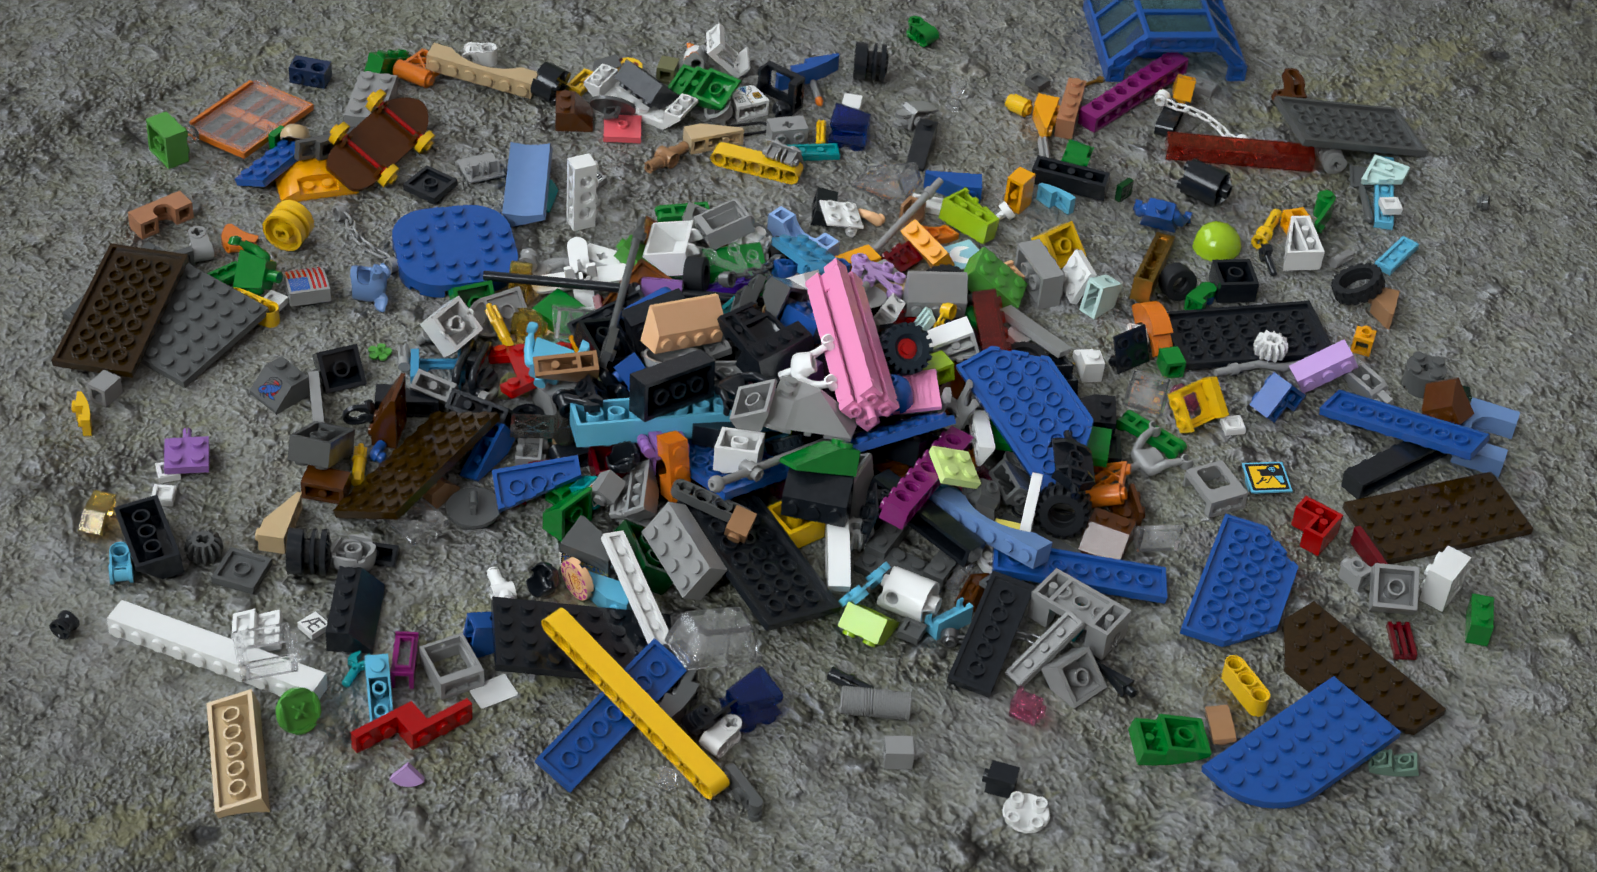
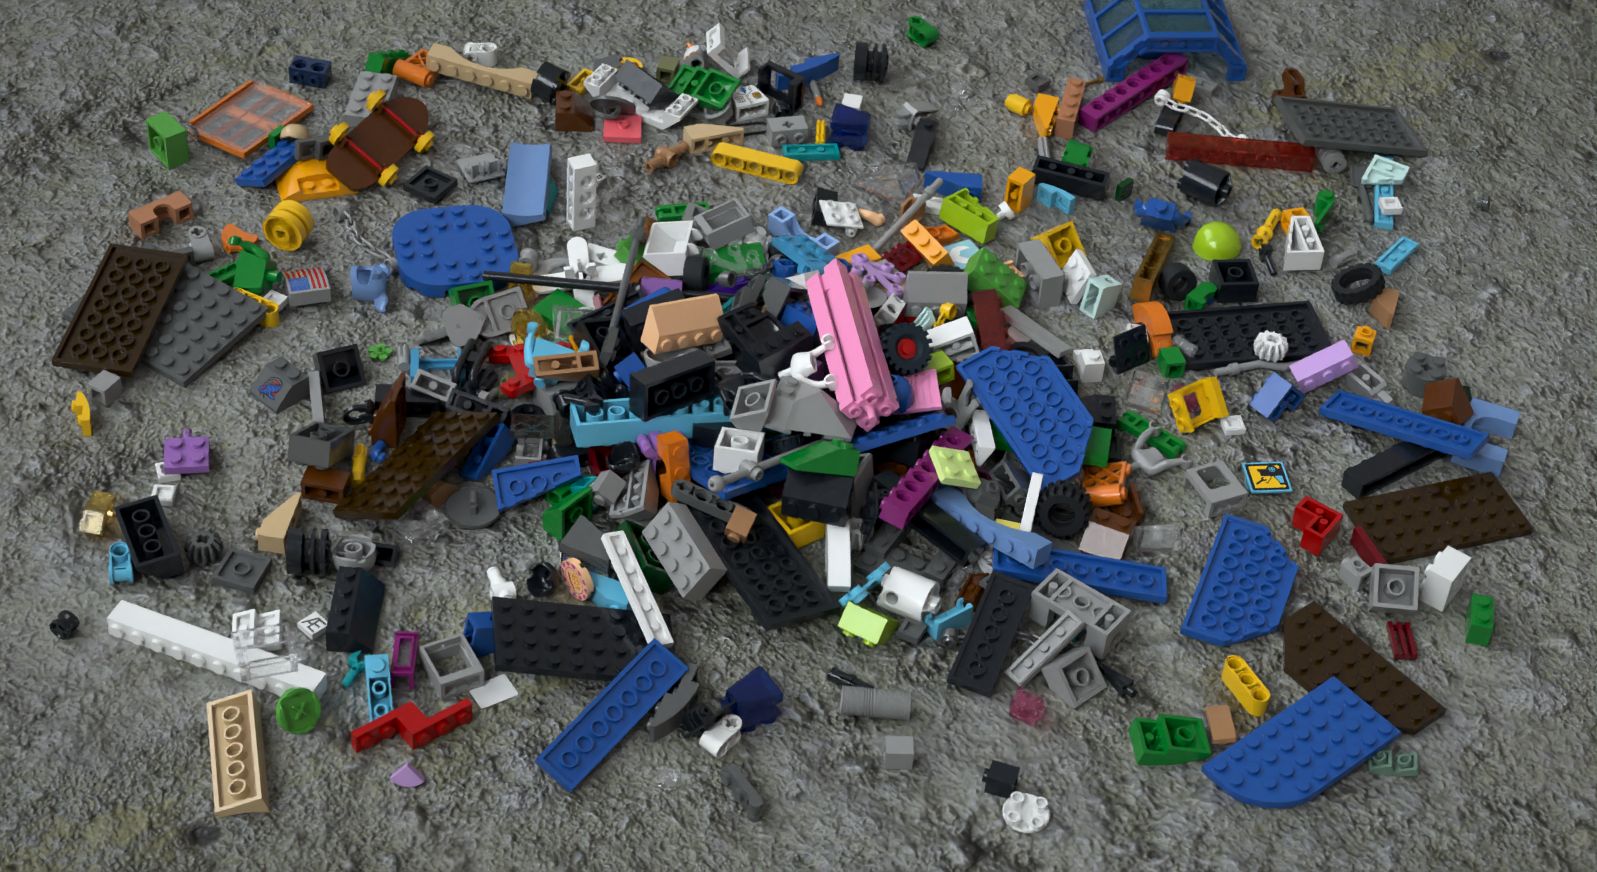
(451, 326): white brick -> none
(498, 324): yellow piece -> none
(635, 704): yellow beam -> none
(714, 639): clear windscreen -> none
(786, 154): light grey hinge -> none
(1072, 464): black plate -> none
(1184, 345): none -> clear pin

